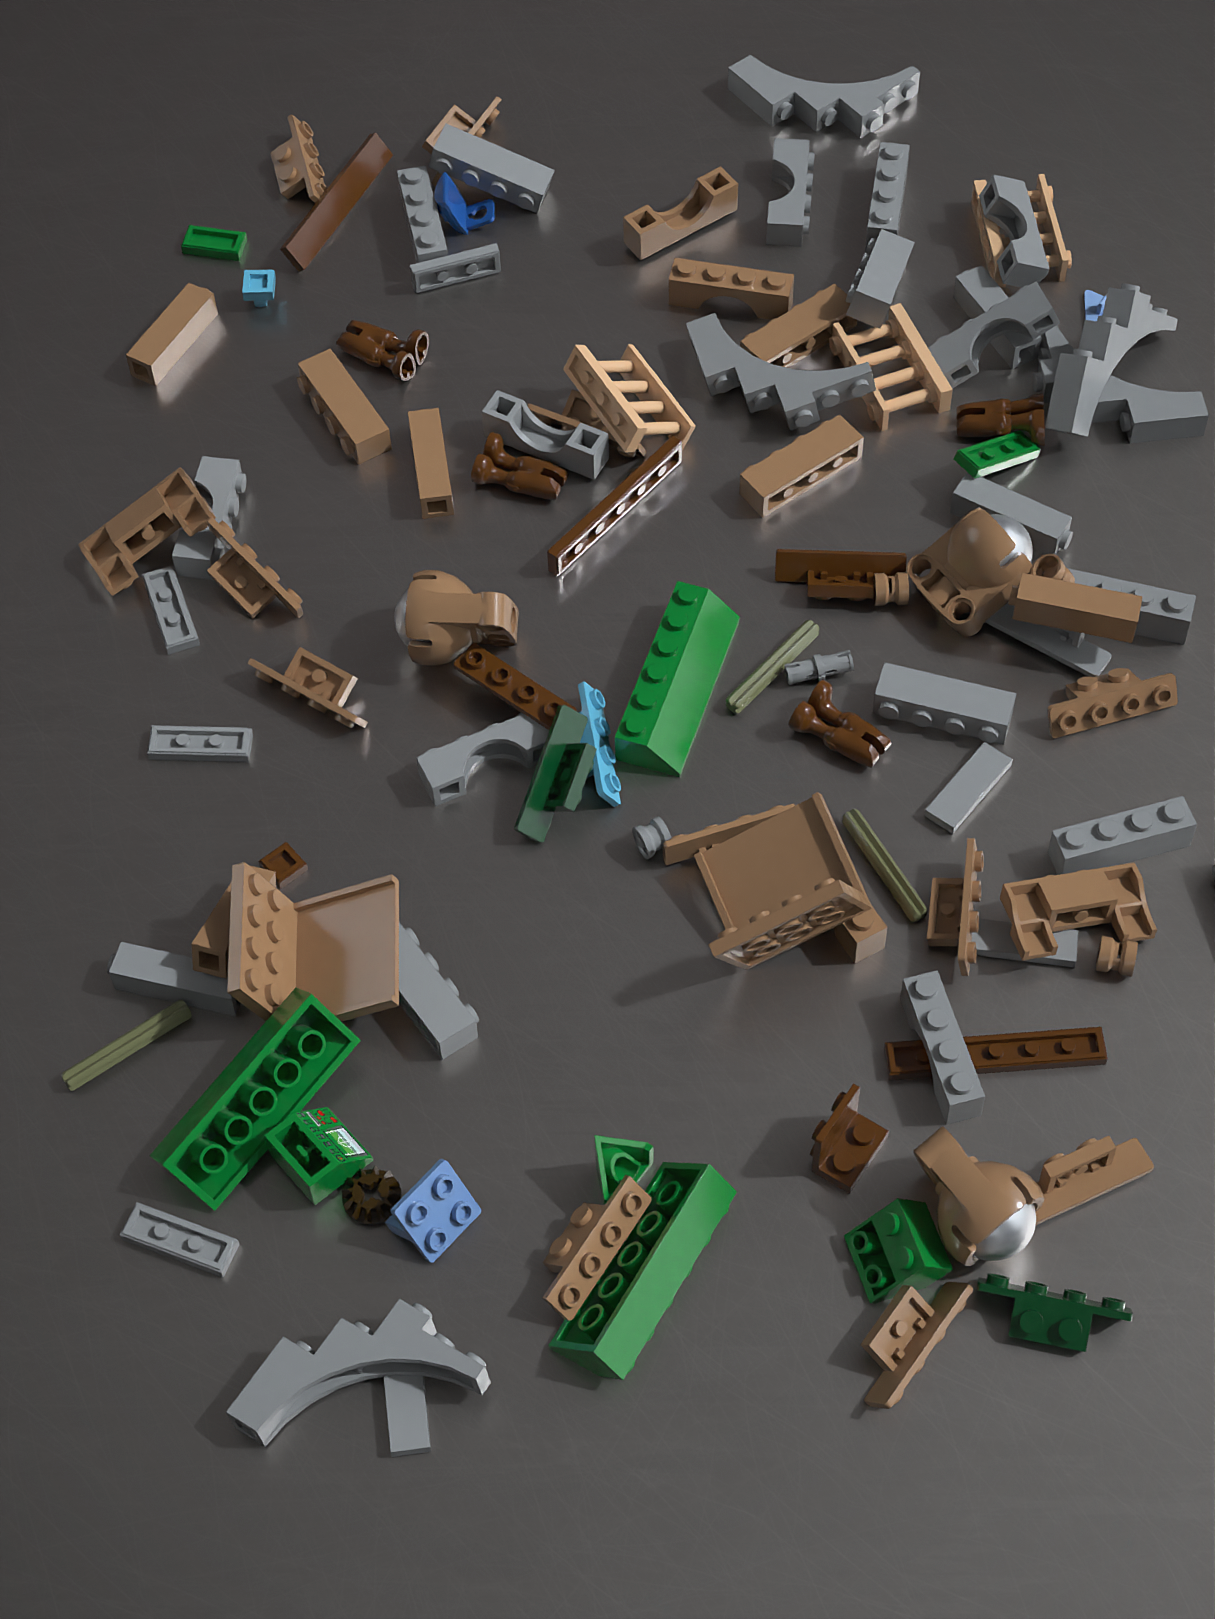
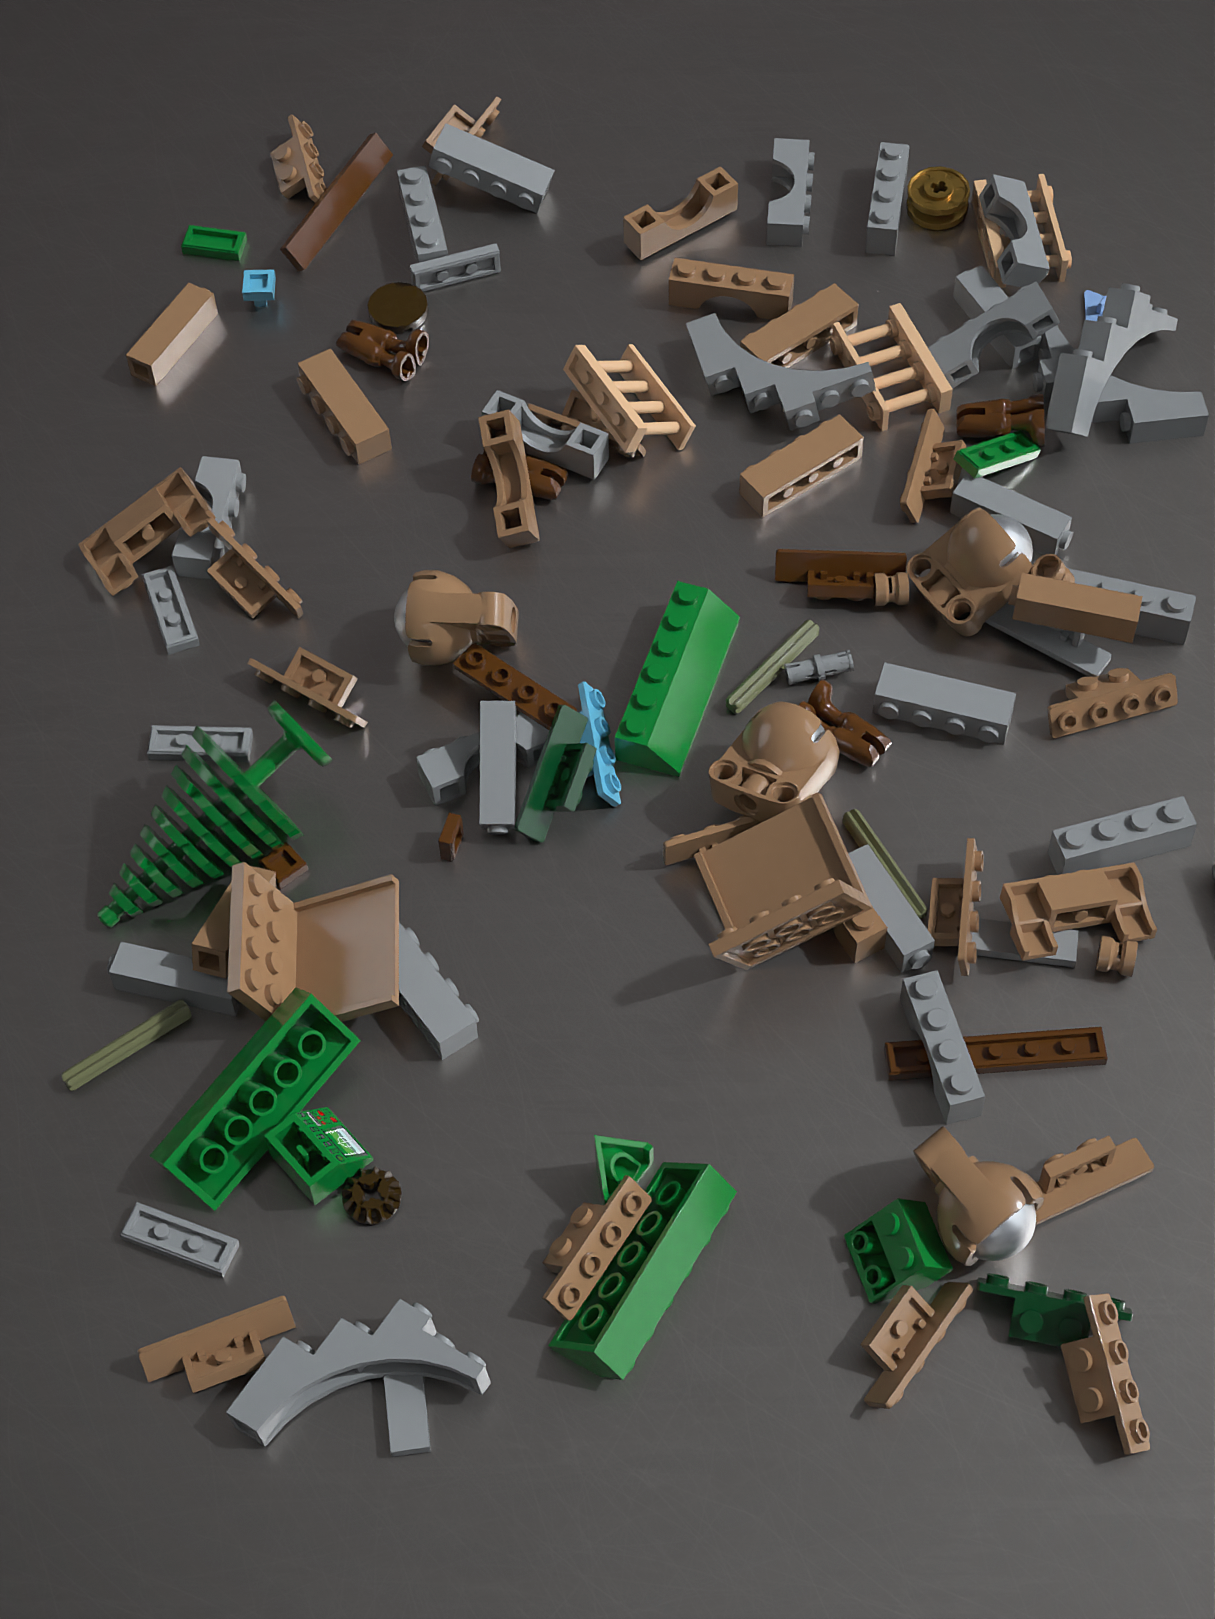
(214, 814): none -> green plant
(218, 1348): none -> medium nougat bracket
(398, 307): none -> dark brown tile
(430, 463): medium nougat brick -> none
(434, 1211): medium blue bracket -> none
(451, 837): none -> reddish brown tile
(455, 209): blue piece -> none
(497, 766): none -> light grey brick
(506, 452): none -> medium nougat arch
(614, 506): reddish brown tile -> none
(651, 837): light grey wheel -> none
(774, 762): none -> medium nougat piece
(820, 104): light grey arch -> none
(845, 1142): reddish brown bracket -> none
(878, 278): light grey brick -> none
(907, 937): none -> light grey brick
(932, 469): none -> medium nougat bracket
(938, 198): none -> pearl gold wheel
(968, 787): light grey tile -> none
(1103, 1377): none -> medium nougat bracket

